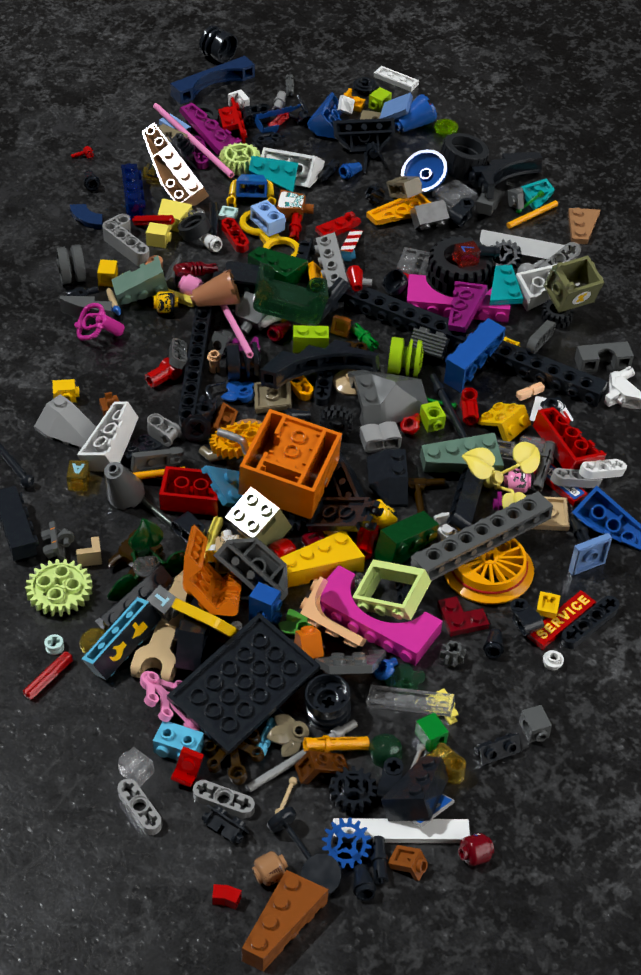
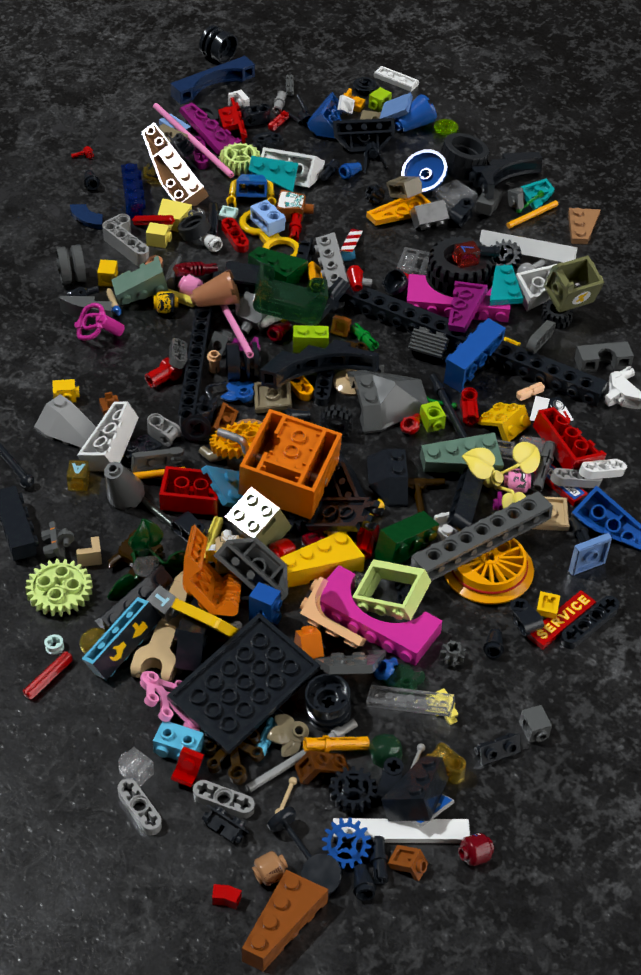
(272, 113): blue piece -> none
(293, 622): bright green plate -> none
(339, 225): red hinge -> none
(380, 436): light grey brick -> none
(387, 518): yellow head -> none
(405, 357): lime wheel -> none
(431, 731): green panel -> none
(461, 622): dark red plate -> none
(550, 402): black plate -> none
(550, 663): white plate -> none
(566, 248): light grey beam -> none

